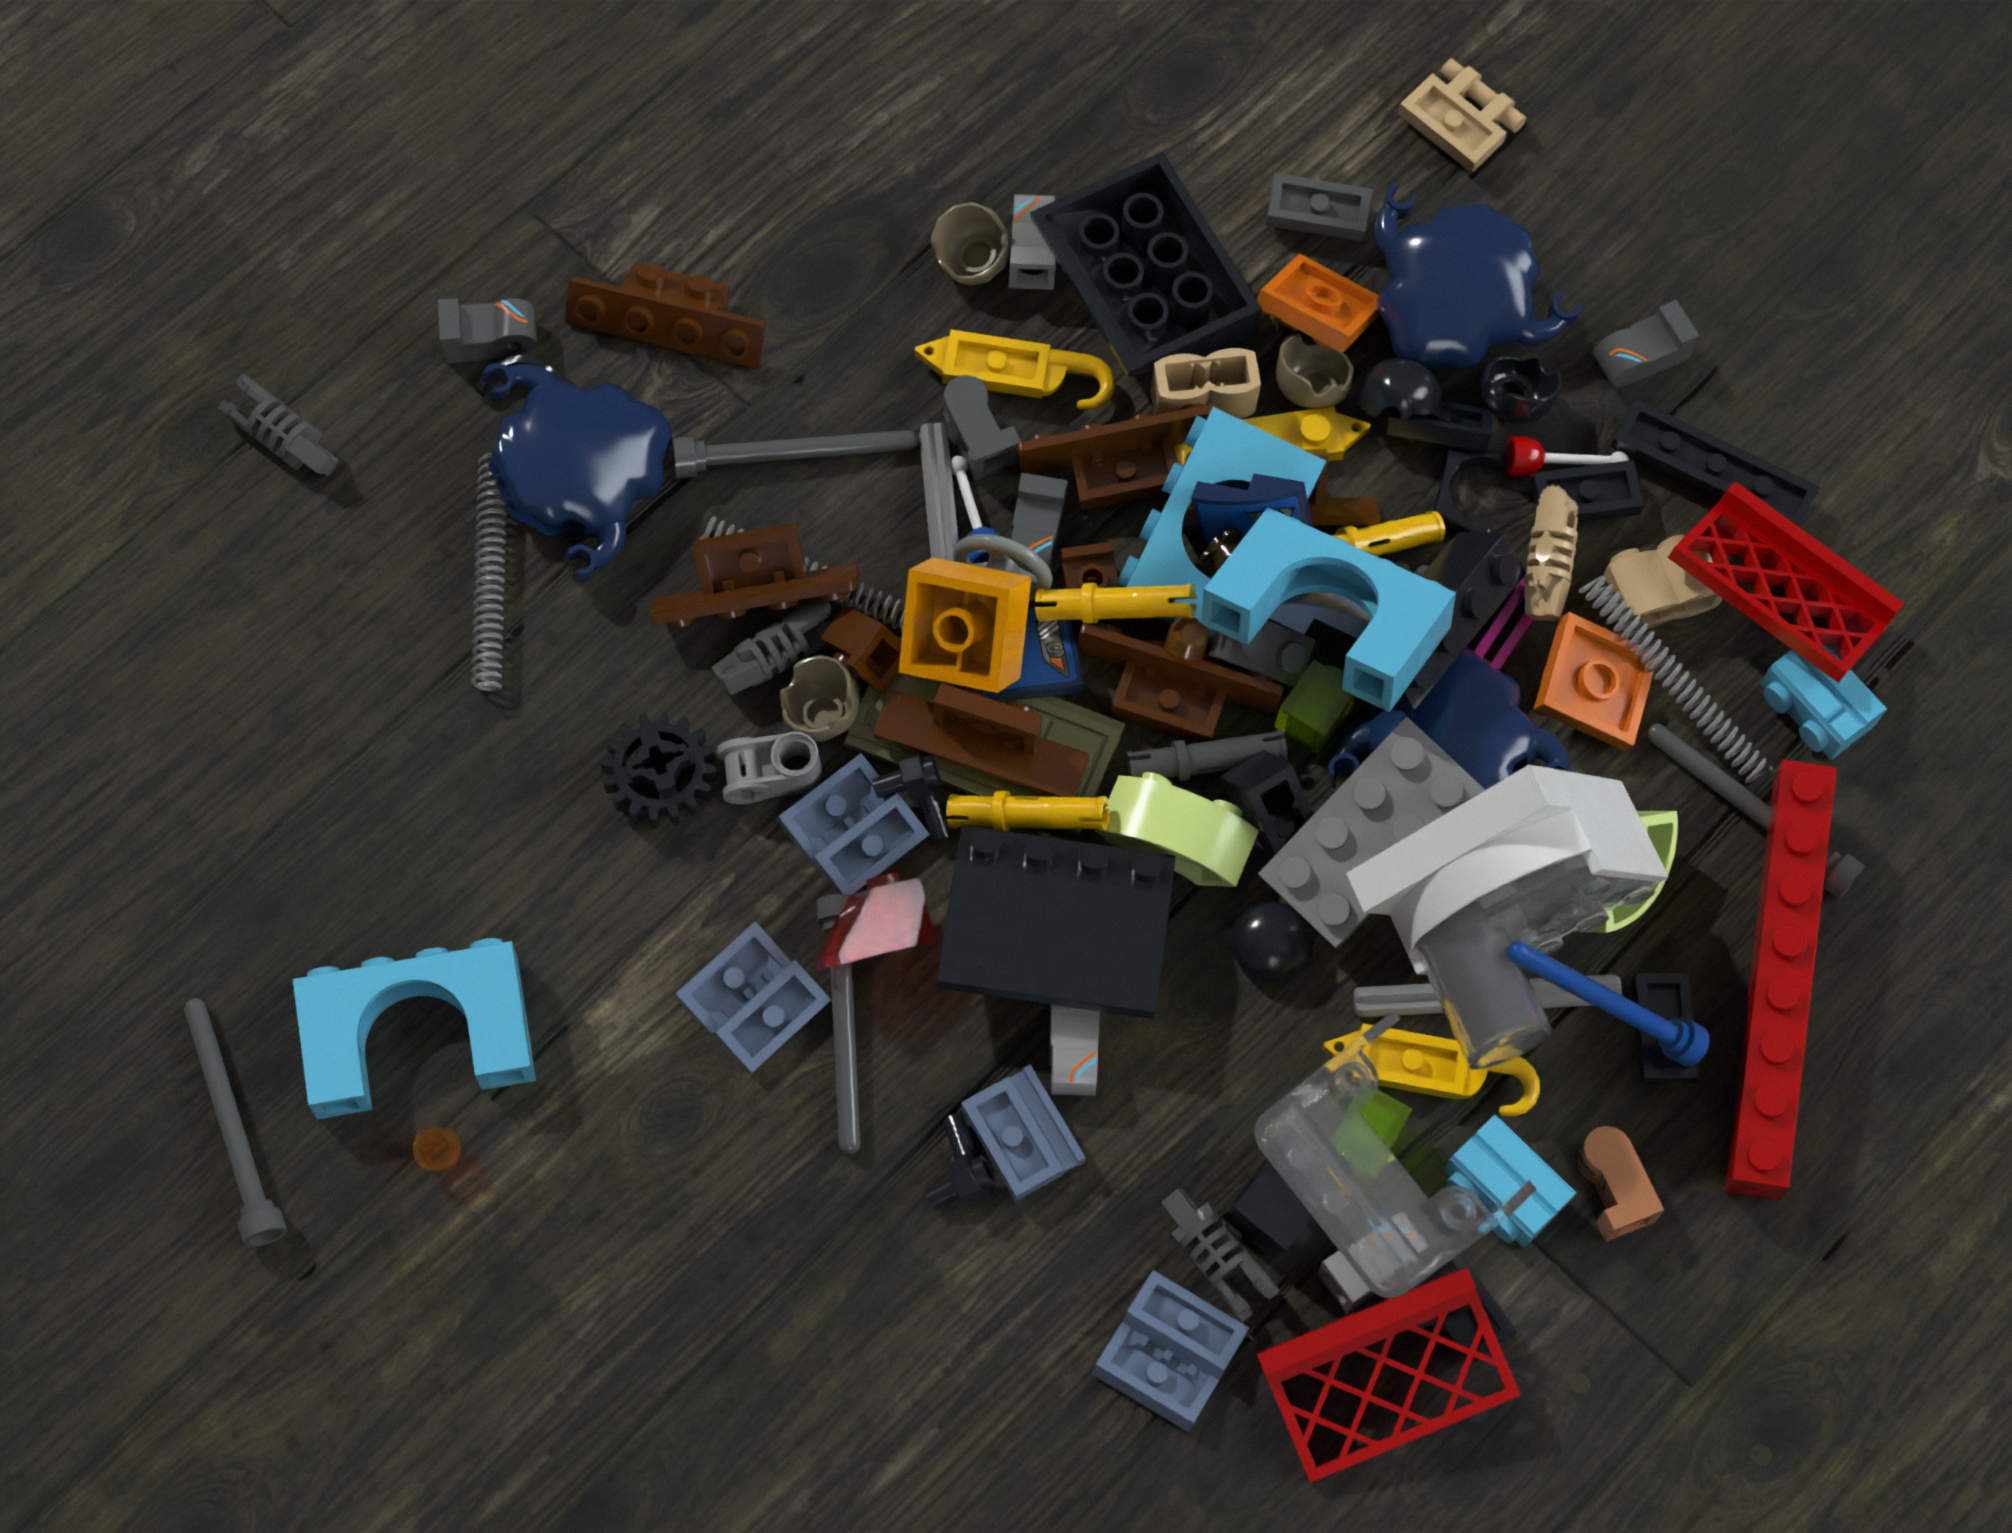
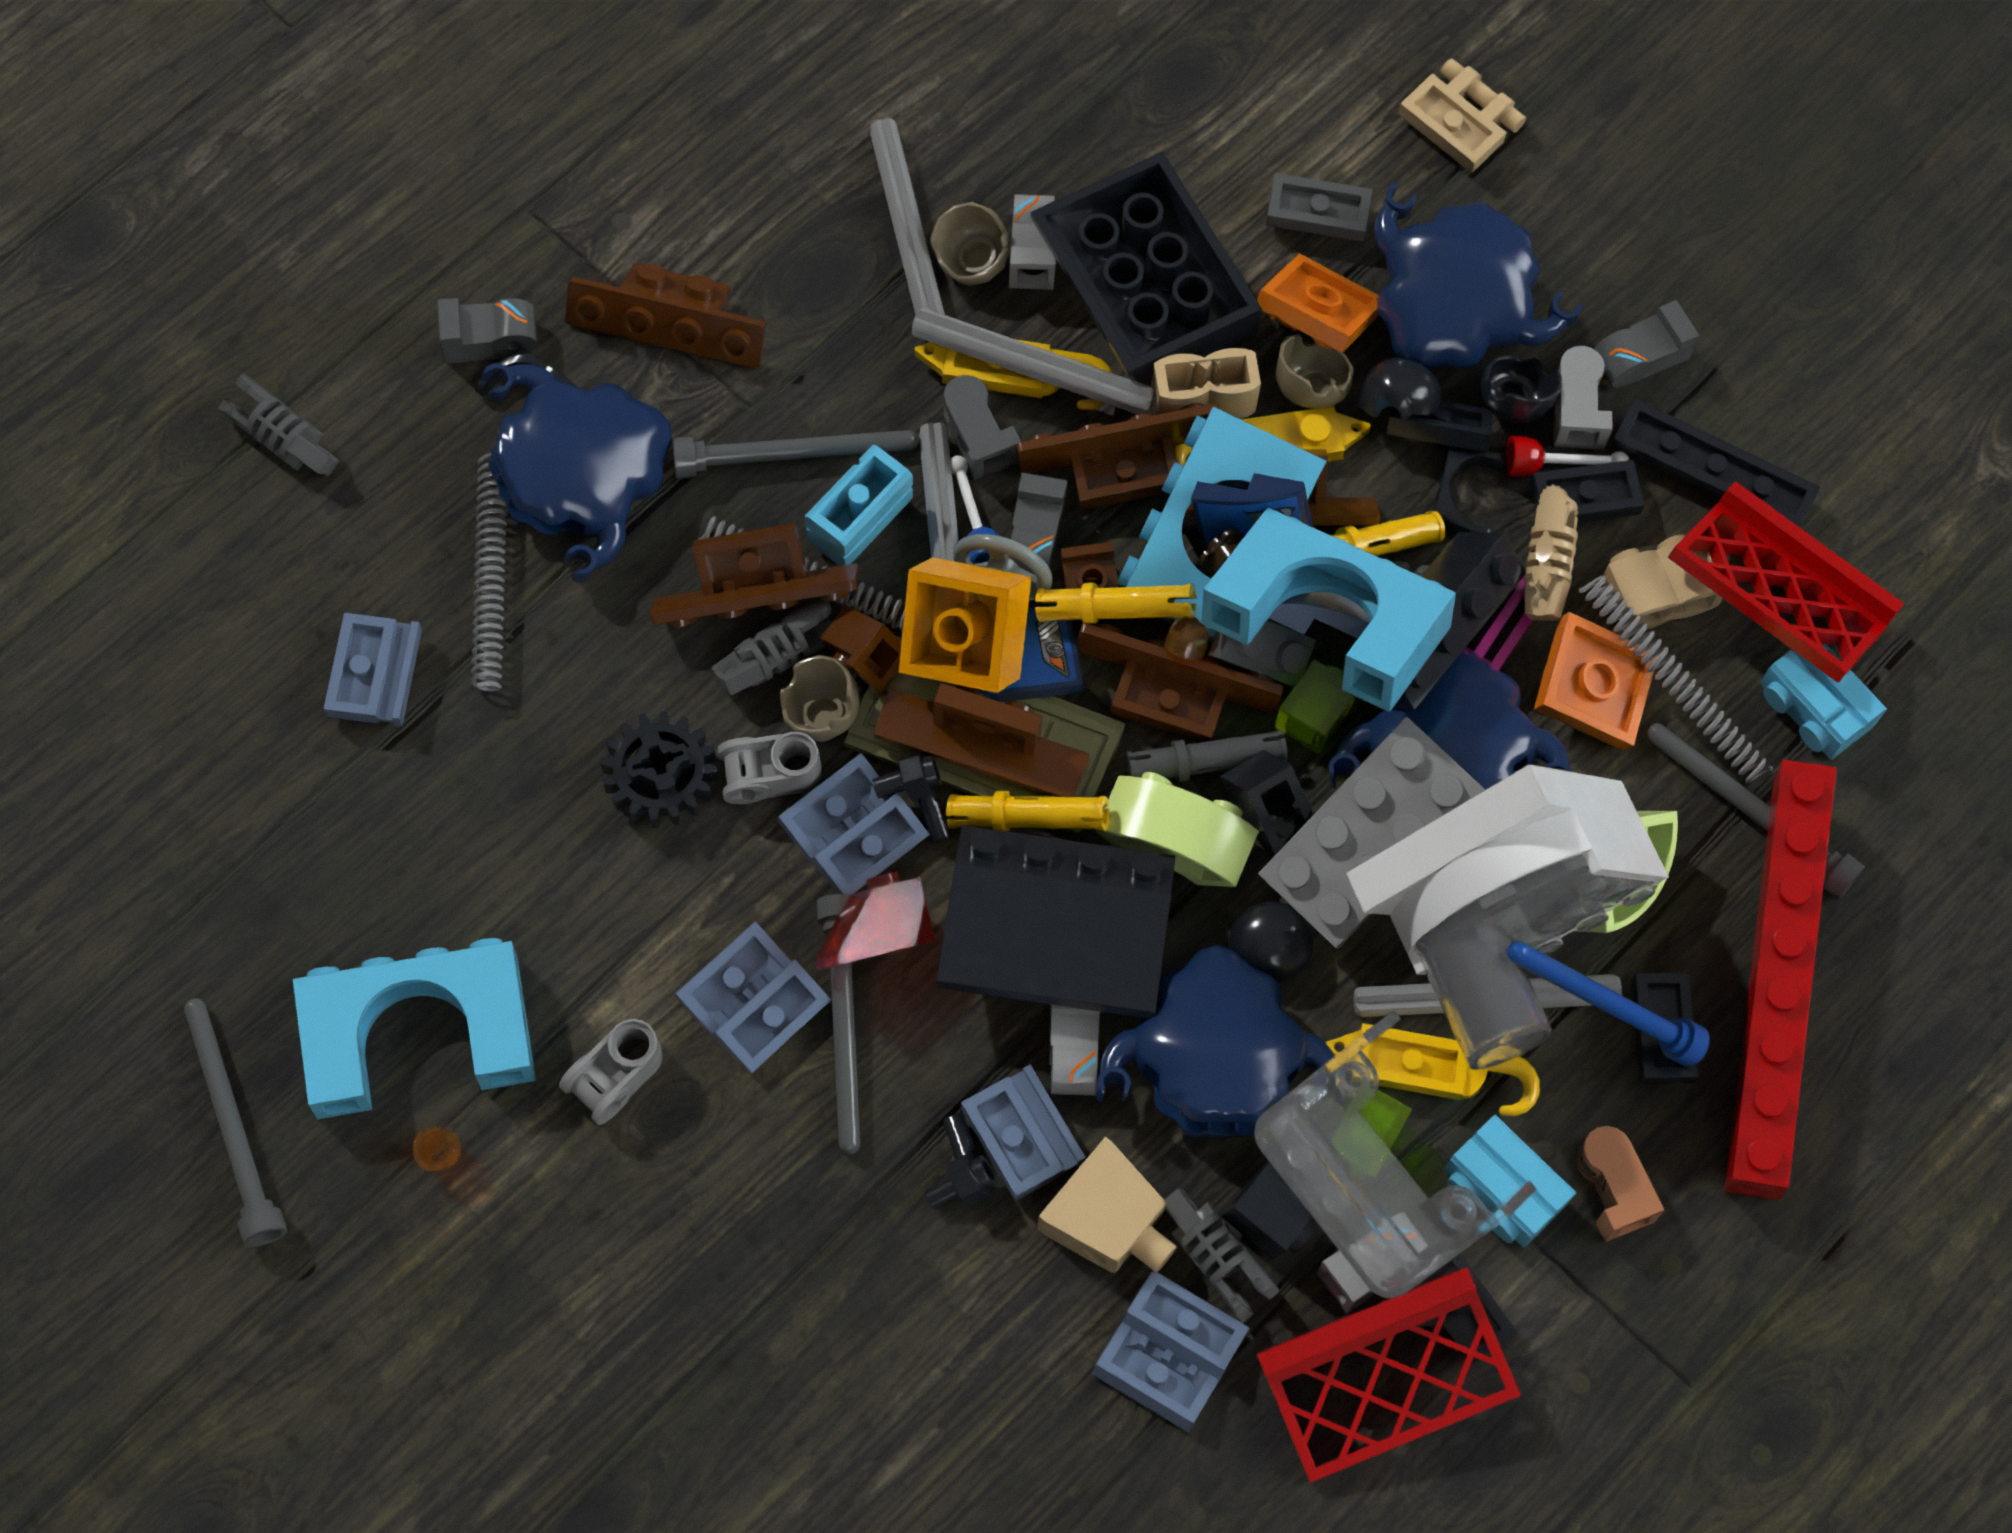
(372, 669): none -> sand blue plate
(611, 1072): none -> light grey piece
(859, 506): none -> medium azure brick
(905, 216): none -> light grey axle
(1032, 361): none -> light grey axle
(1108, 1213): none -> tan torso
(1214, 1047): none -> dark blue piece
(1576, 412): none -> light grey leg

